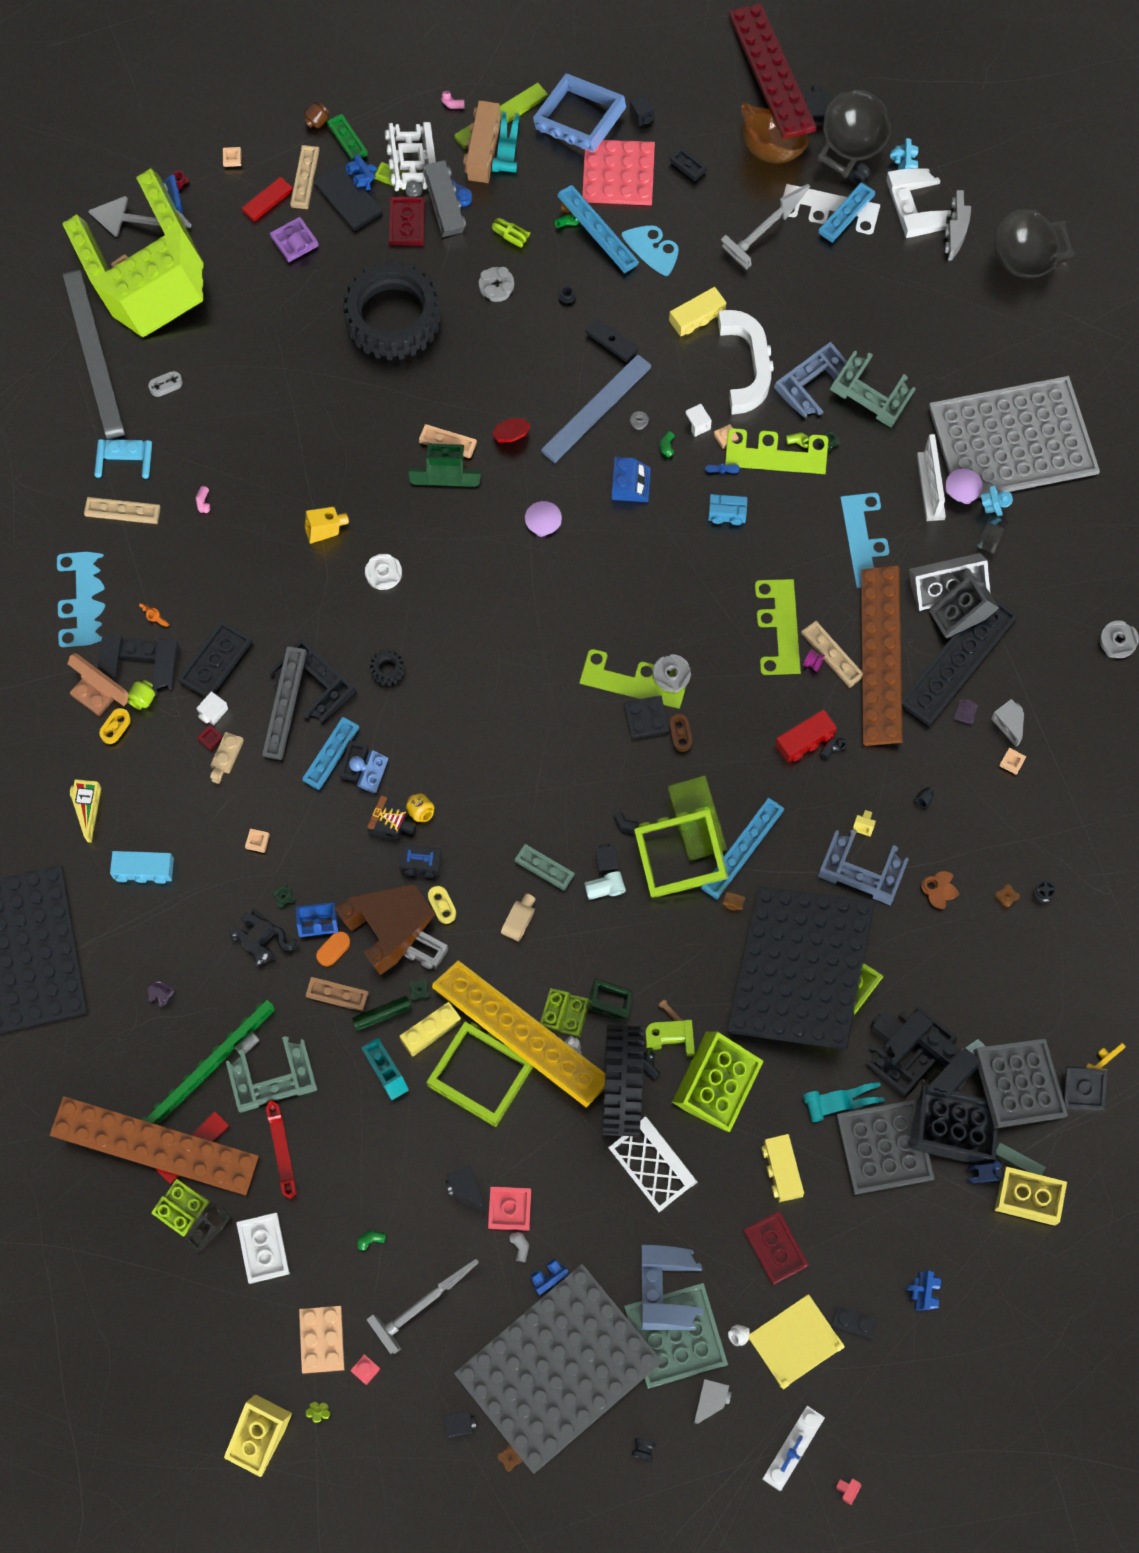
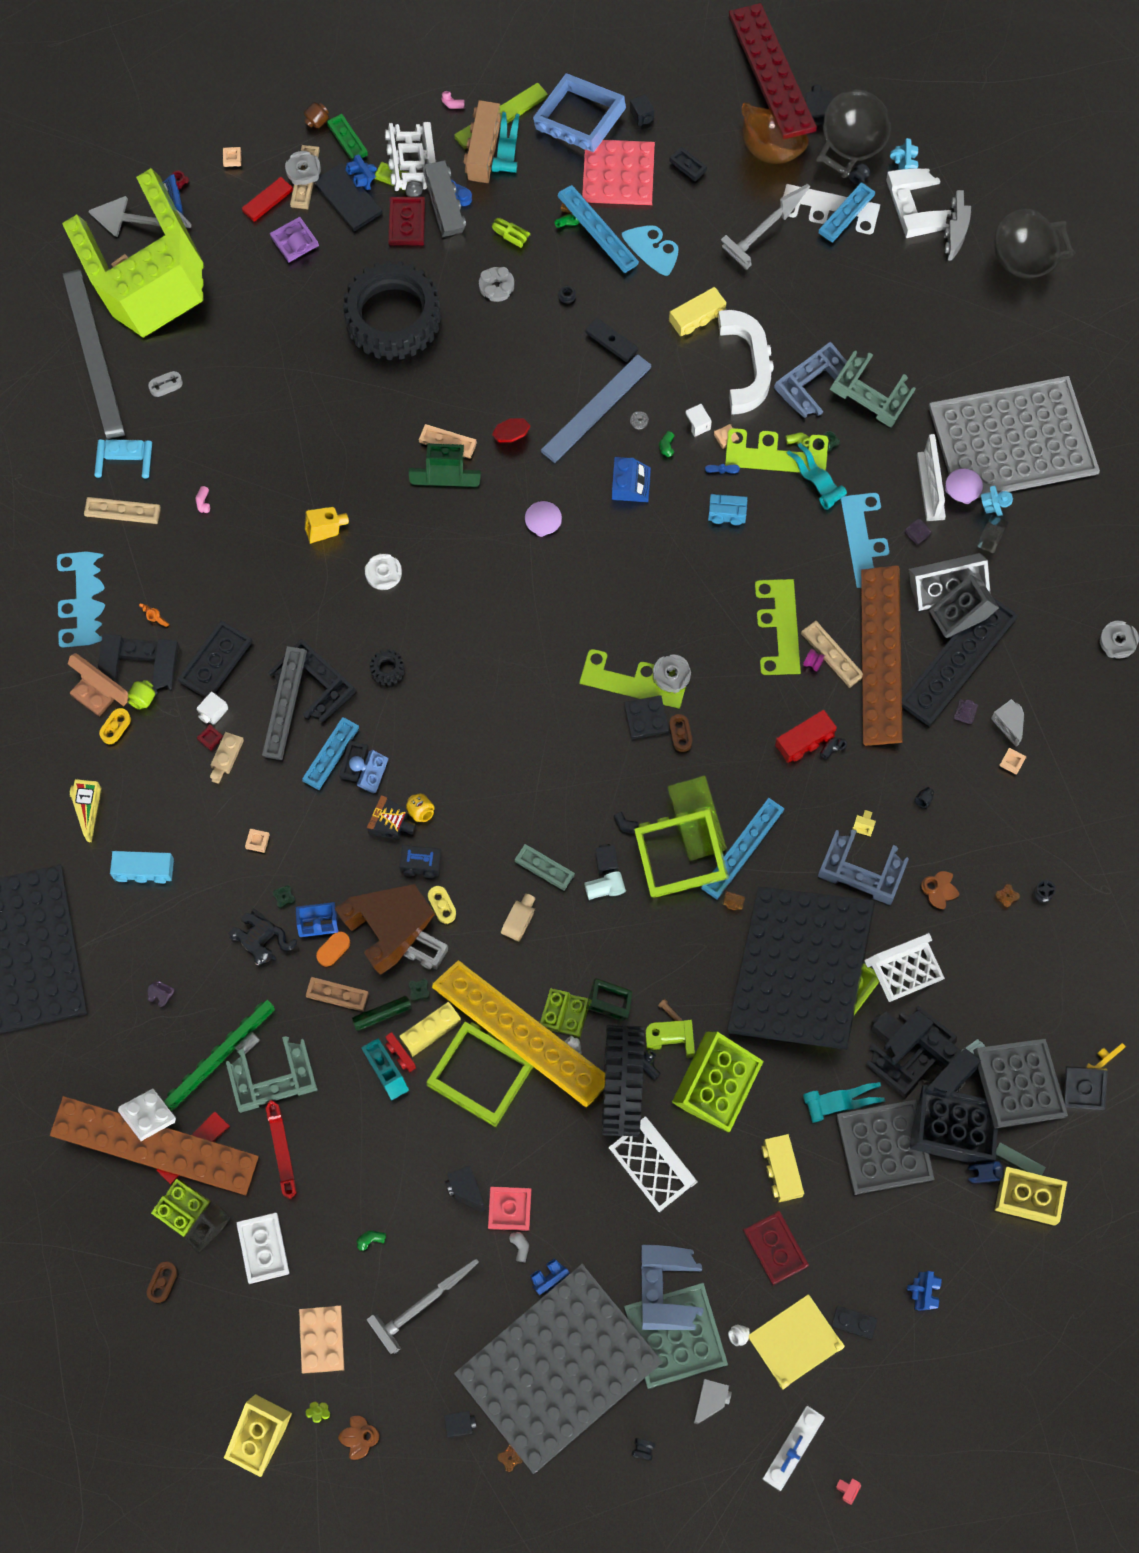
(146, 1114): none -> white plate
(161, 1282): none -> reddish brown plate
(305, 176): none -> light grey plate
(355, 1437): none -> dark orange plate
(365, 1369): coral plate -> none
(394, 1046): none -> red plate
(829, 491): none -> teal flag
(903, 951): none -> white fence
(918, 531): none -> clear purple tile

